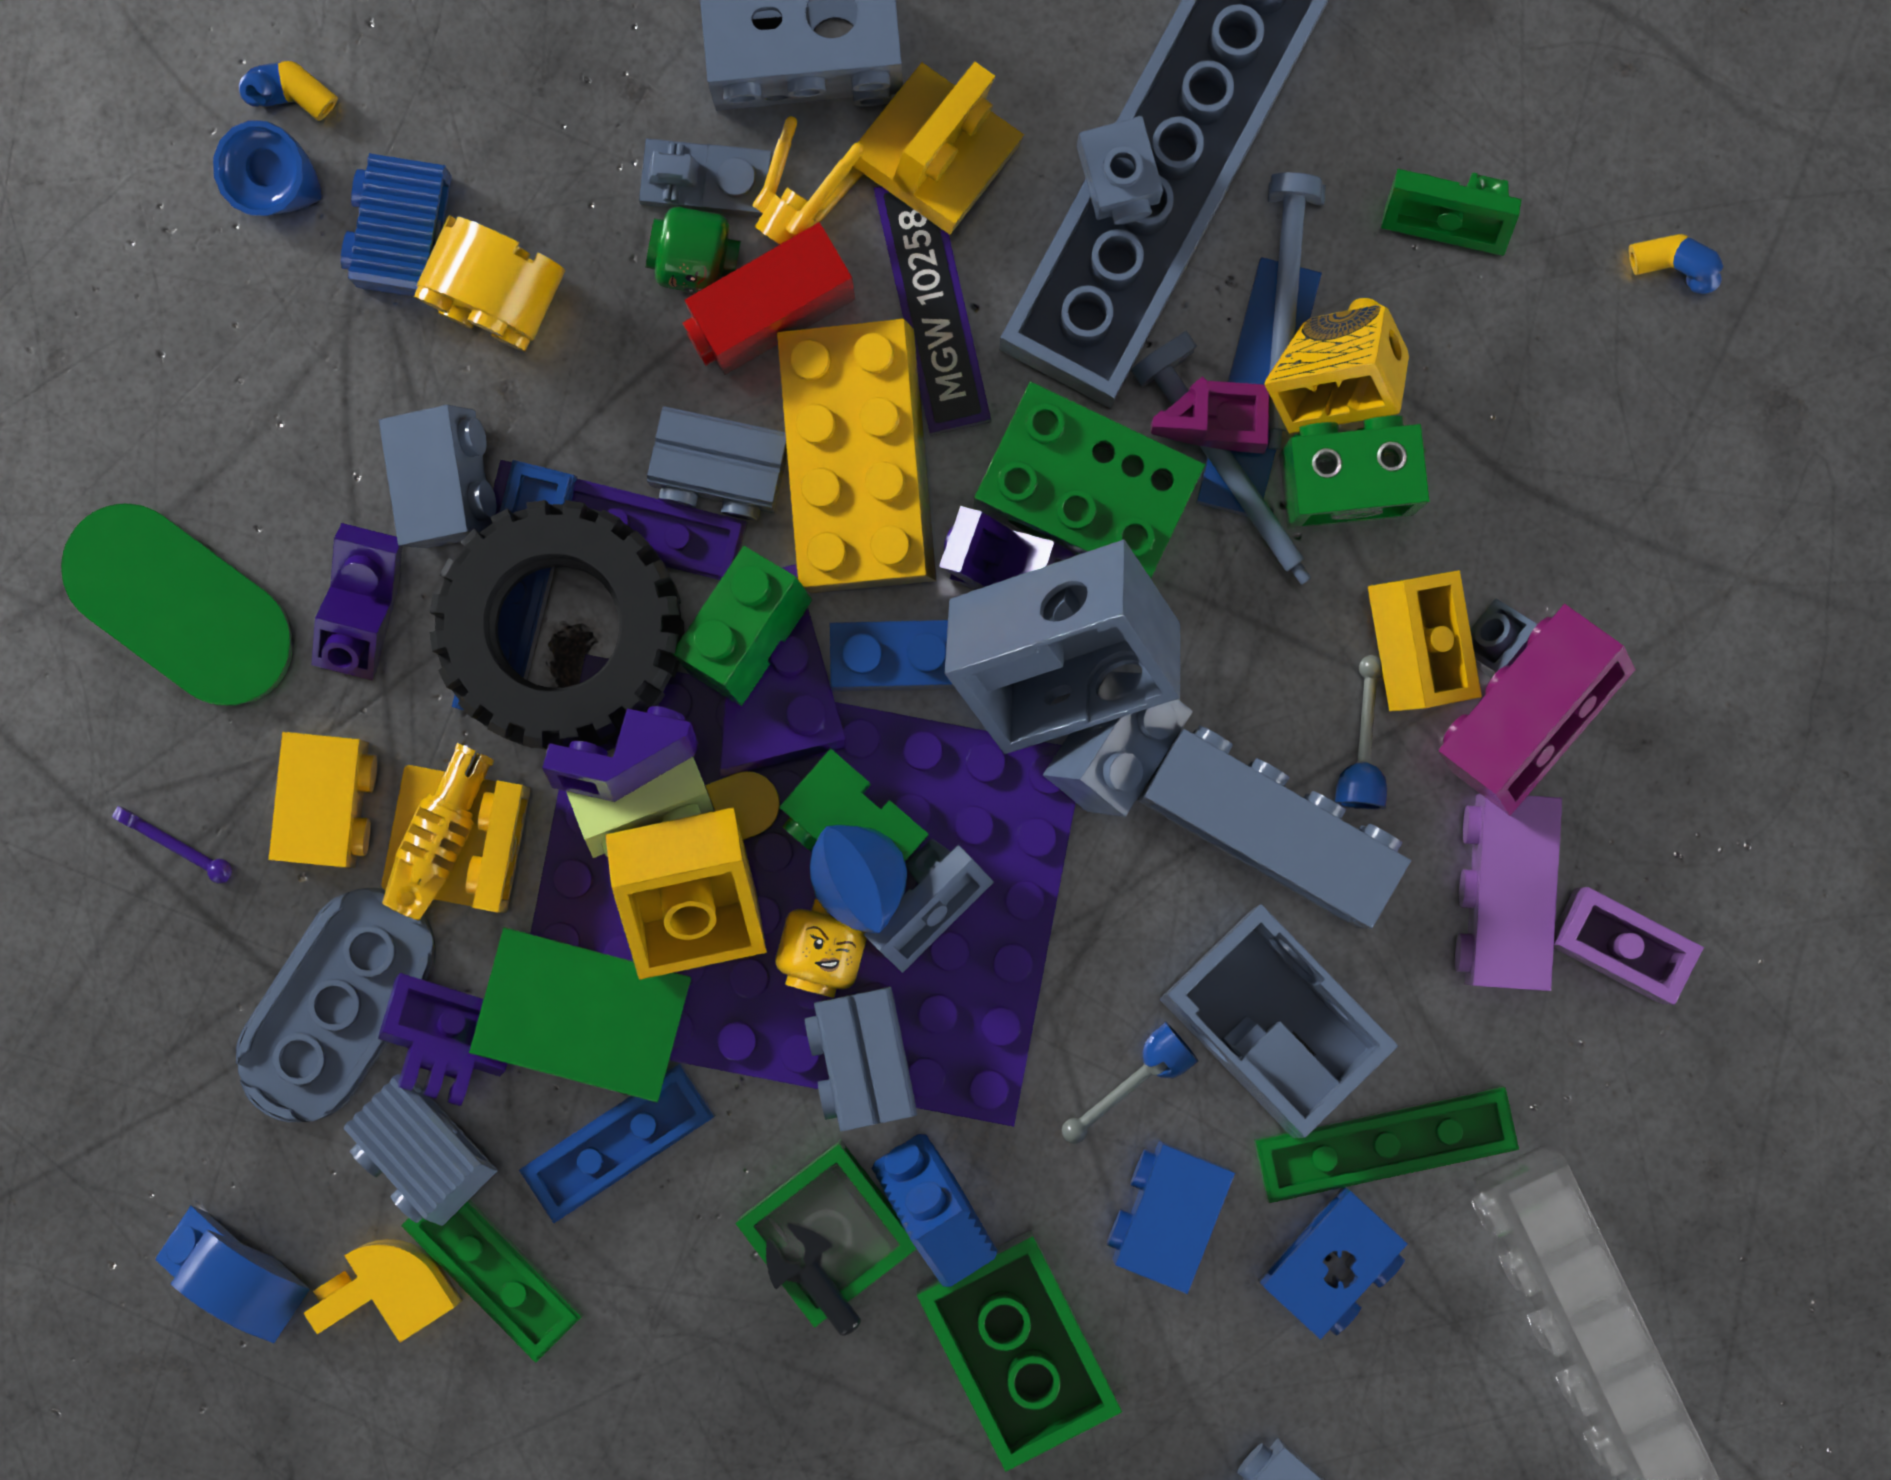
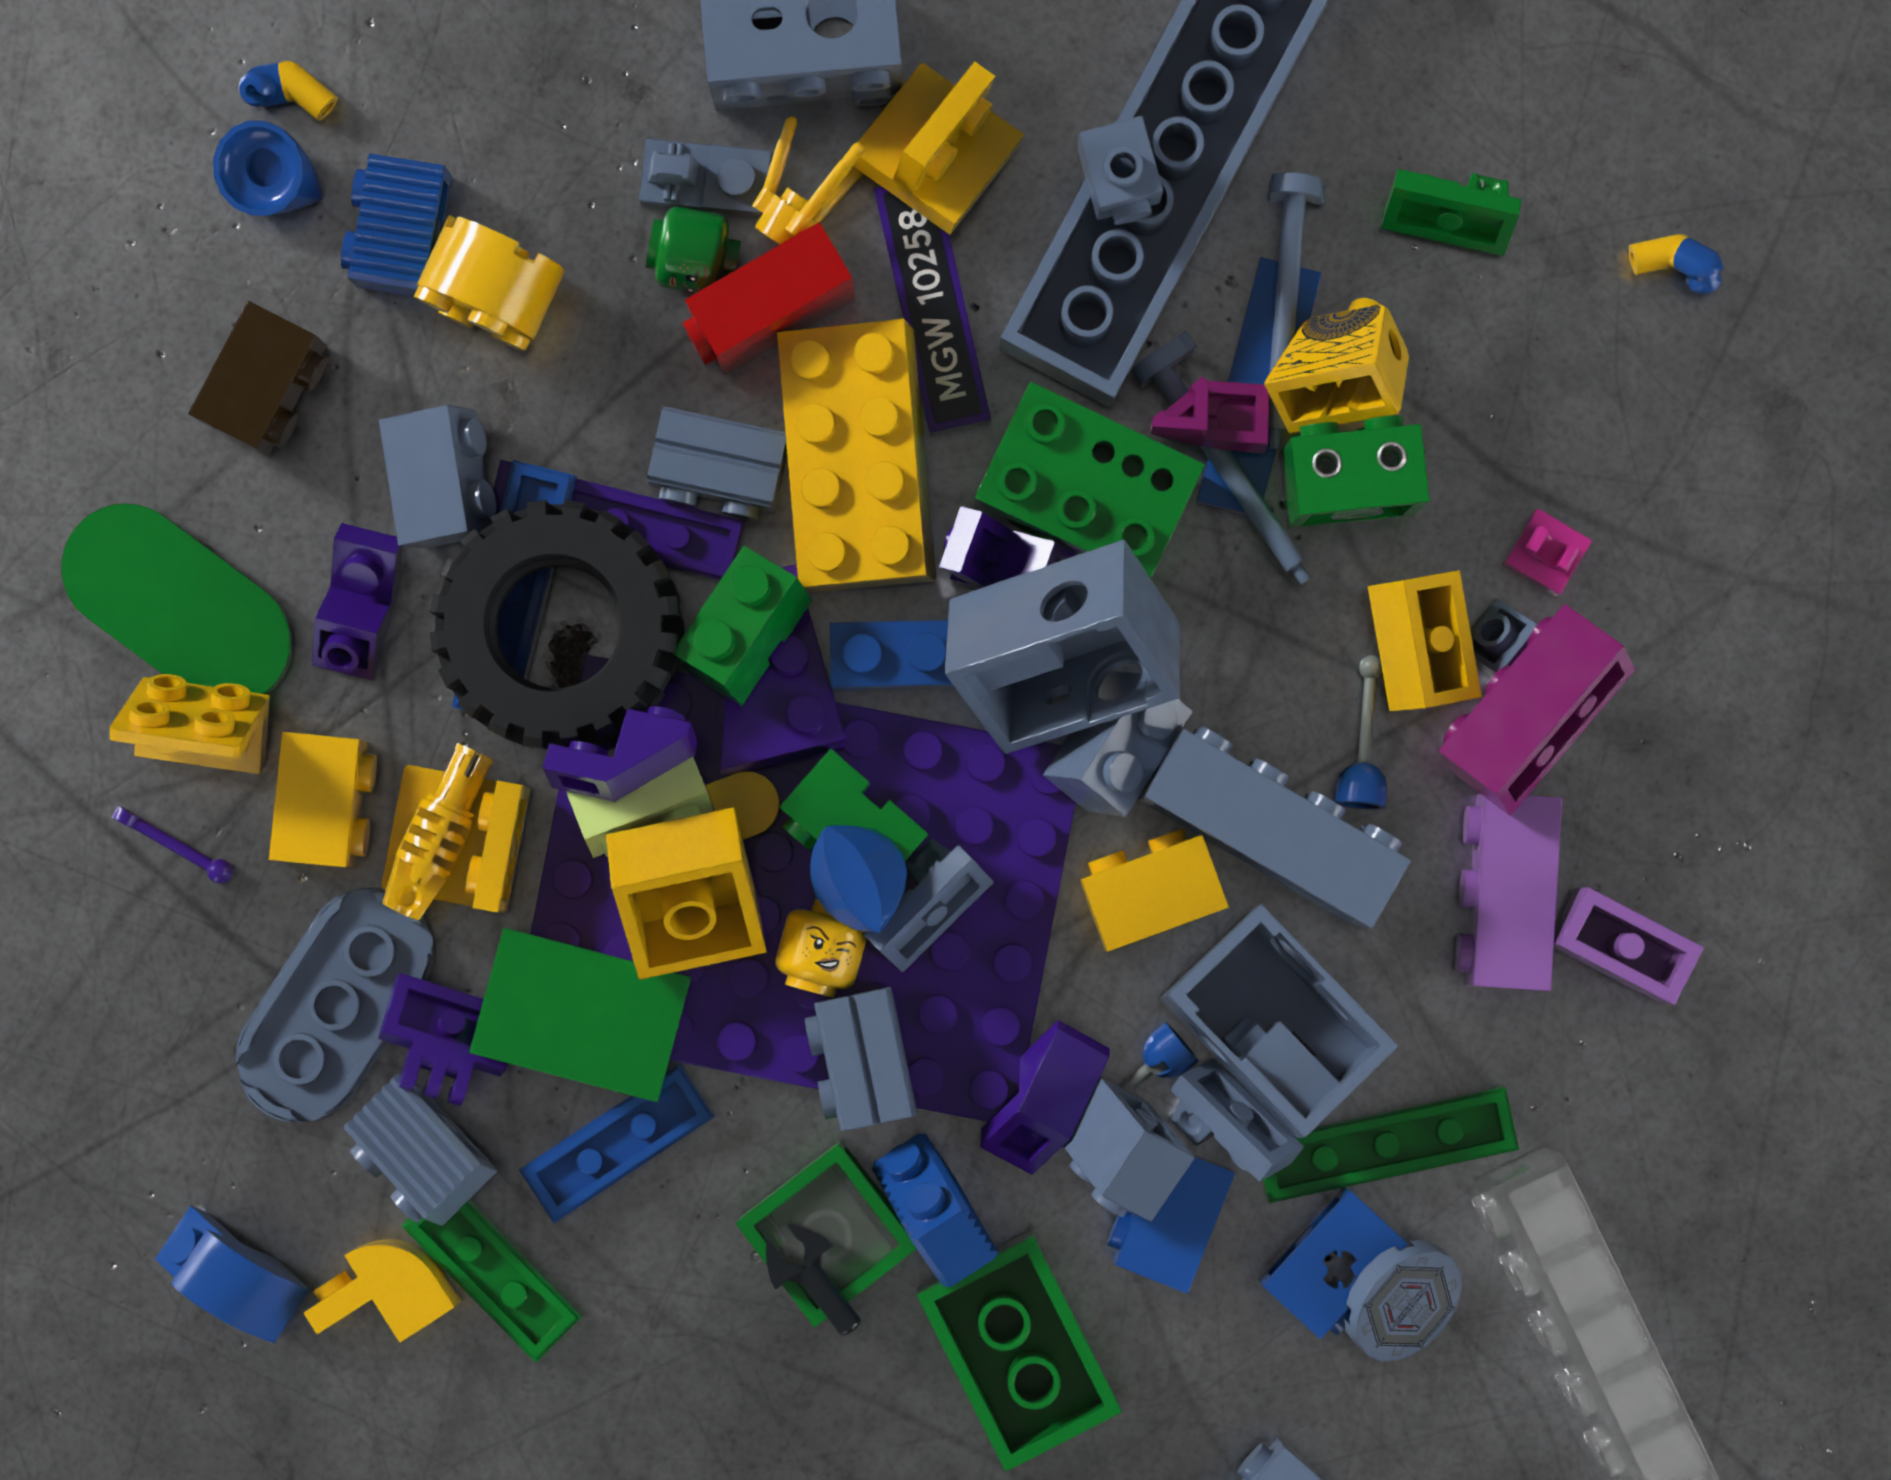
(195, 723): none -> yellow bracket
(260, 380): none -> dark brown brick
(1053, 1093): none -> dark purple slope
(1126, 1152): none -> sand blue brick
(1152, 891): none -> yellow brick
(1220, 1106): none -> sand blue hinge
(1403, 1300): none -> sand blue tile
(1546, 552): none -> dark pink tile

